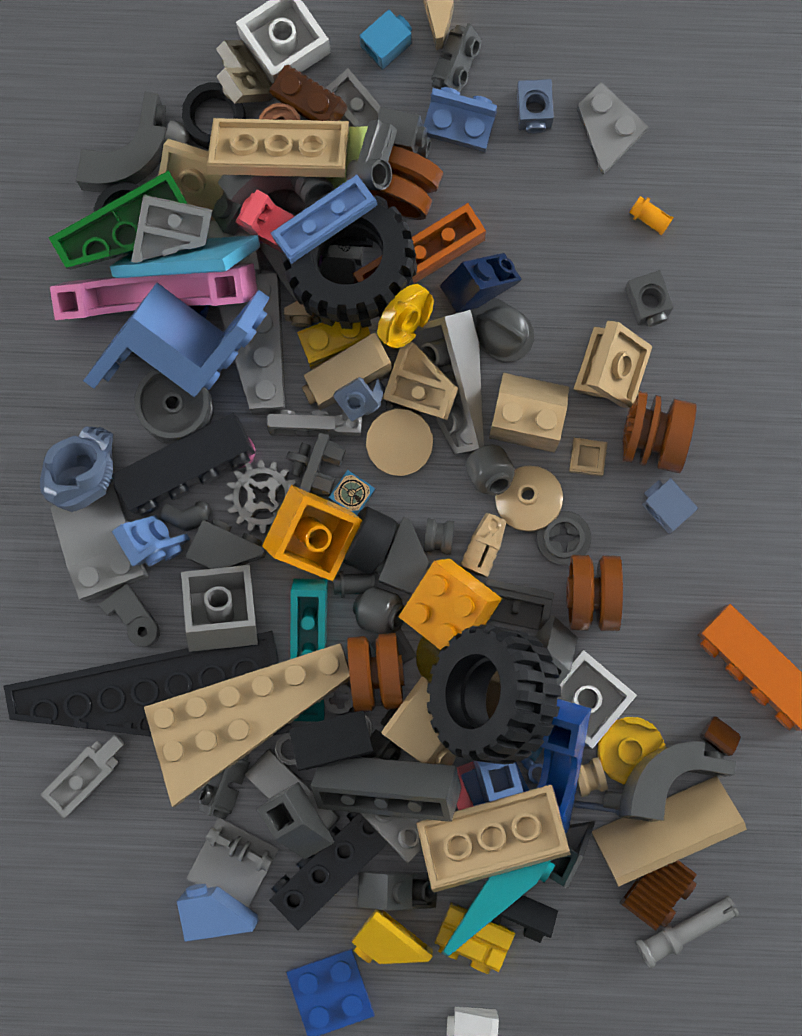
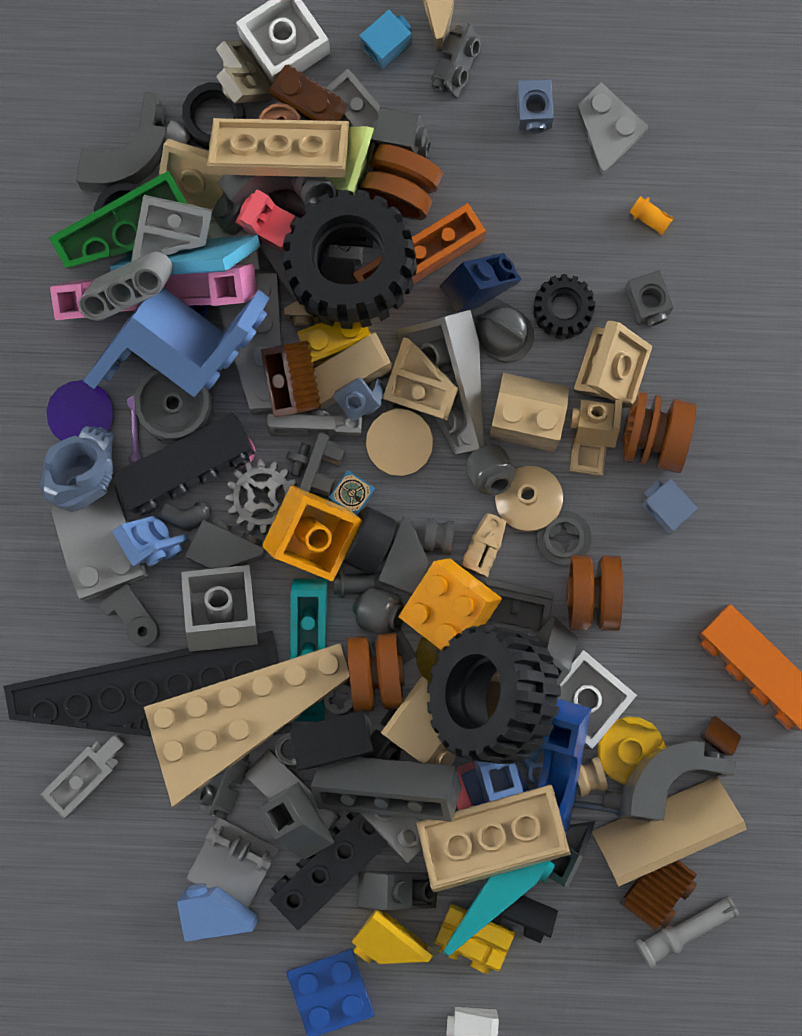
(78, 406): none -> dark purple tile
(135, 456): none -> lavender hinge
(138, 281): none -> light grey beam
(290, 378): none -> reddish brown brick
(324, 218): medium blue tile -> none
(374, 156): dark grey piece -> none
(404, 314): yellow tile -> none
(460, 118): medium blue bracket -> none
(572, 288): none -> black tyre
(597, 423): none -> tan brick

